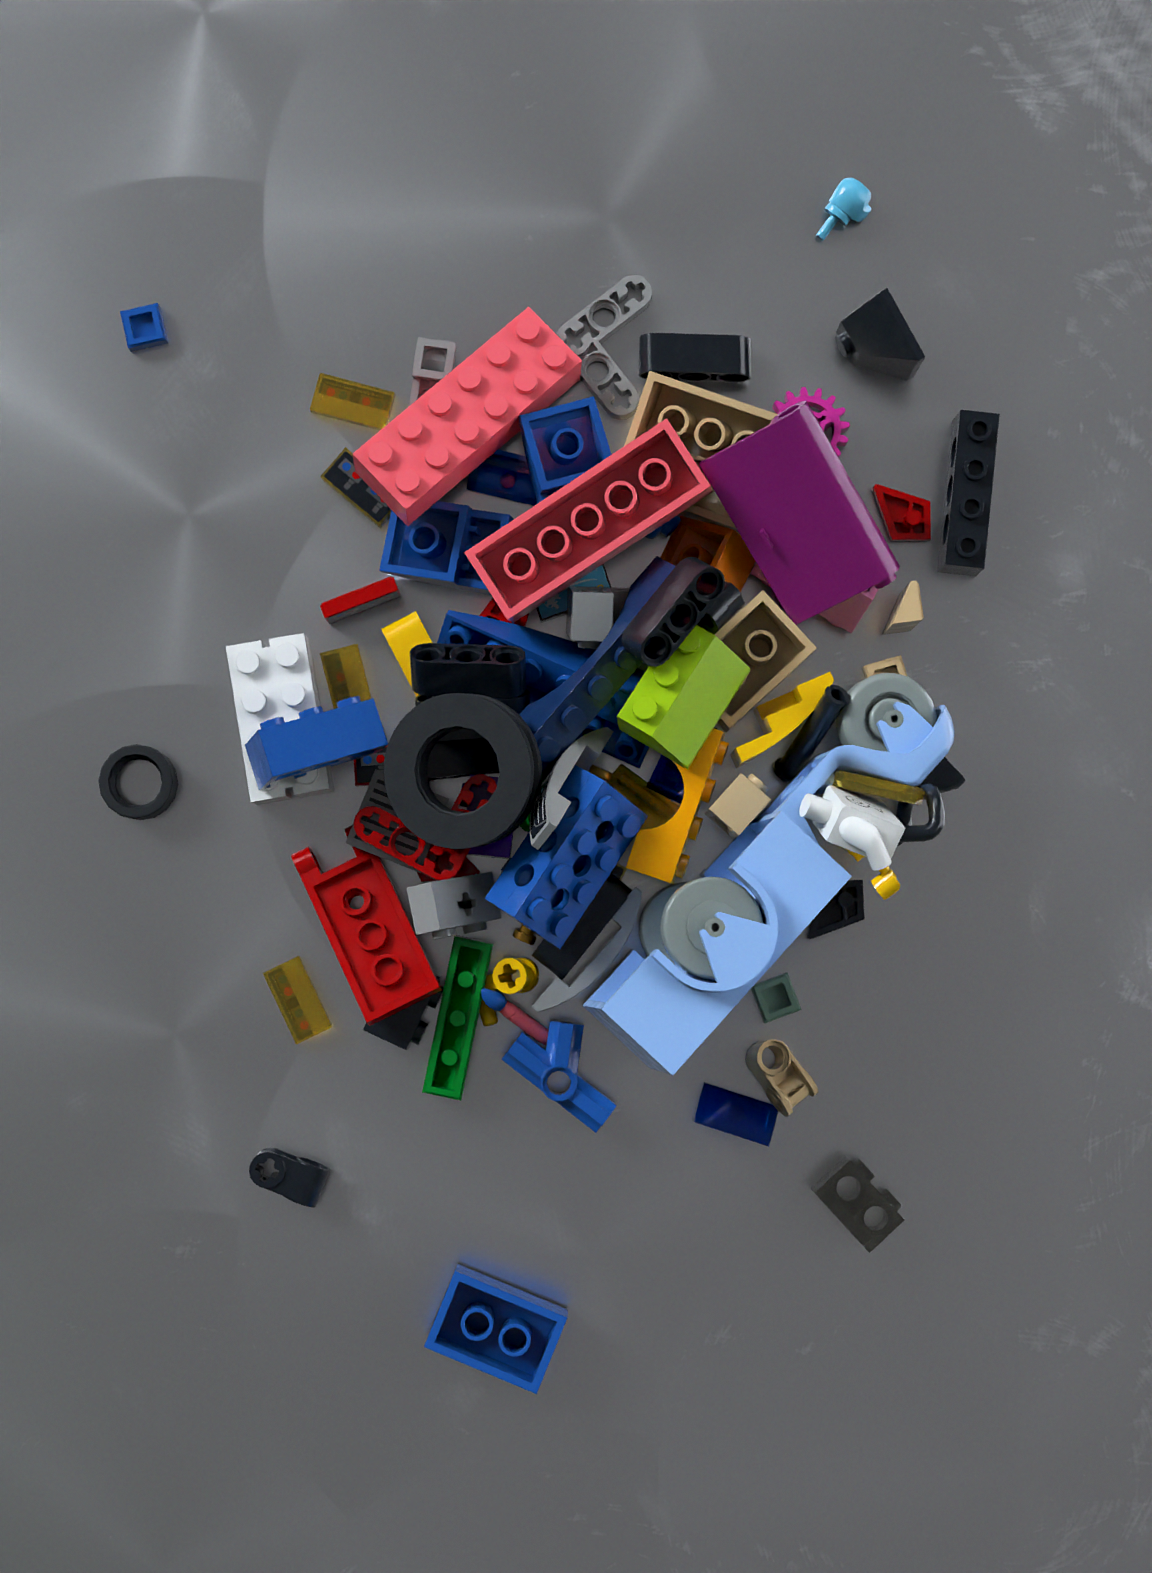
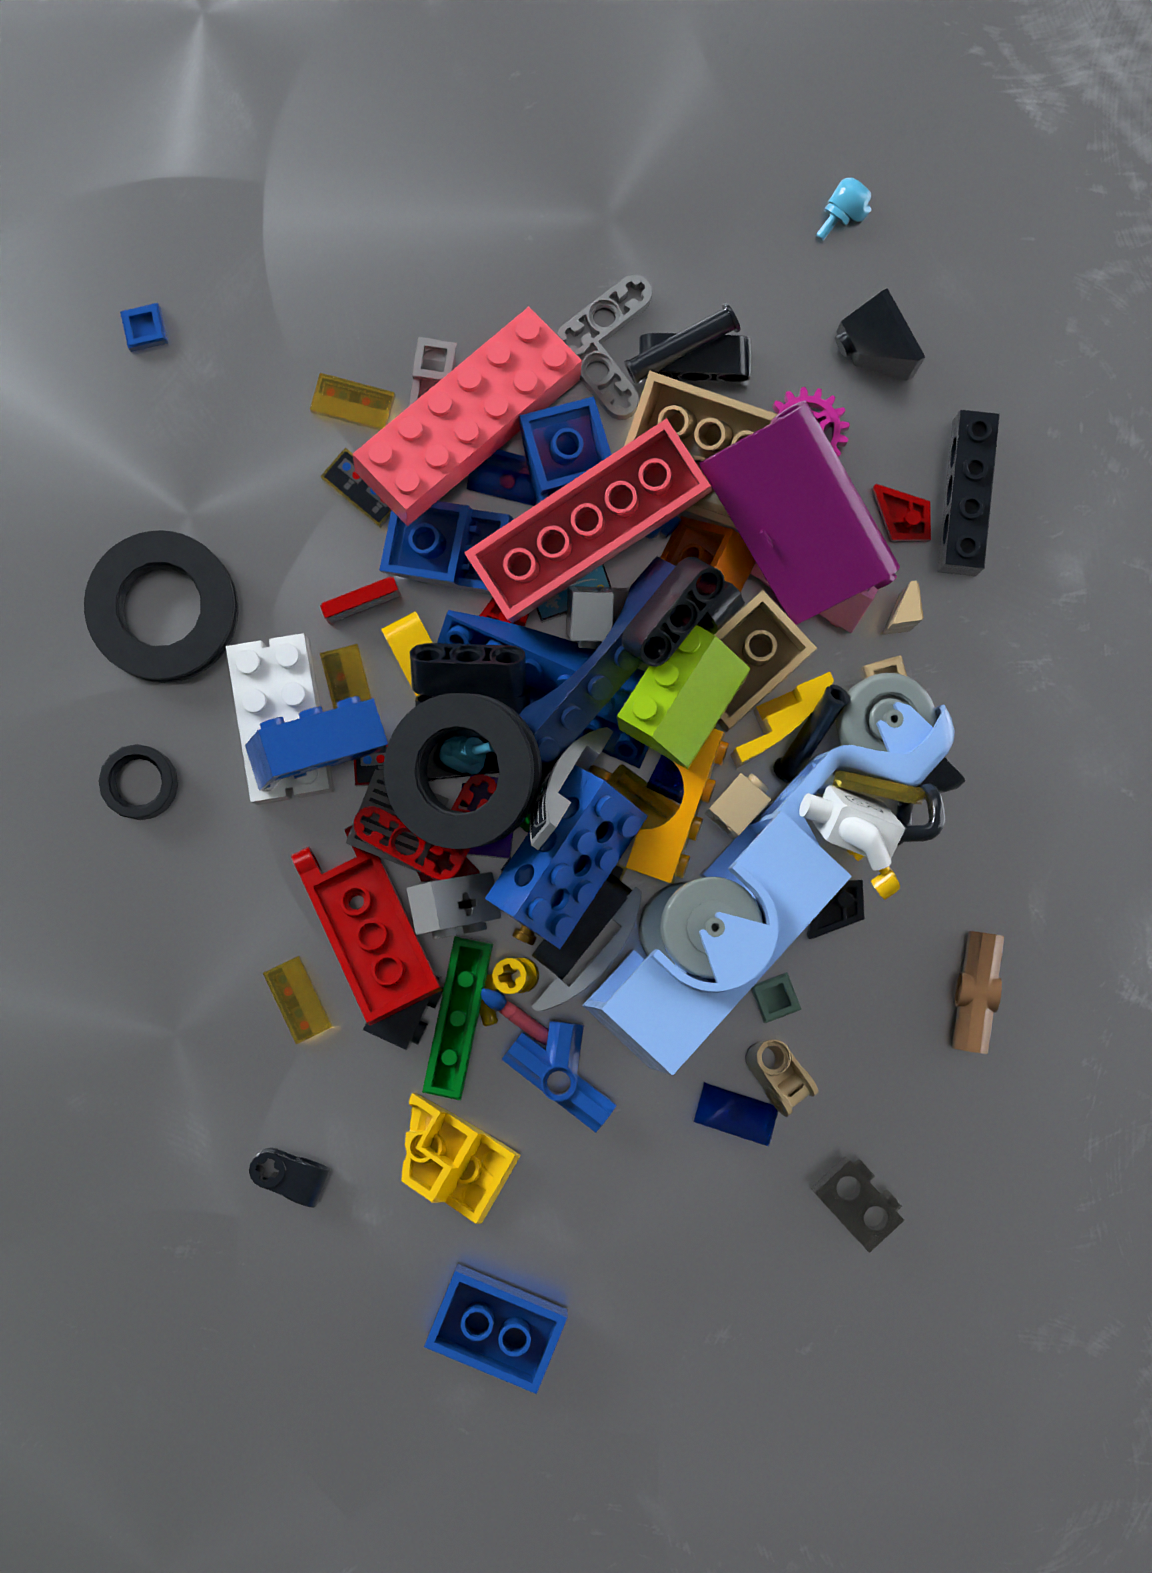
(110, 585): none -> black tyre
(454, 1160): none -> yellow slope
(464, 754): none -> medium azure piece
(683, 343): none -> black pin
(978, 992): none -> medium nougat piece

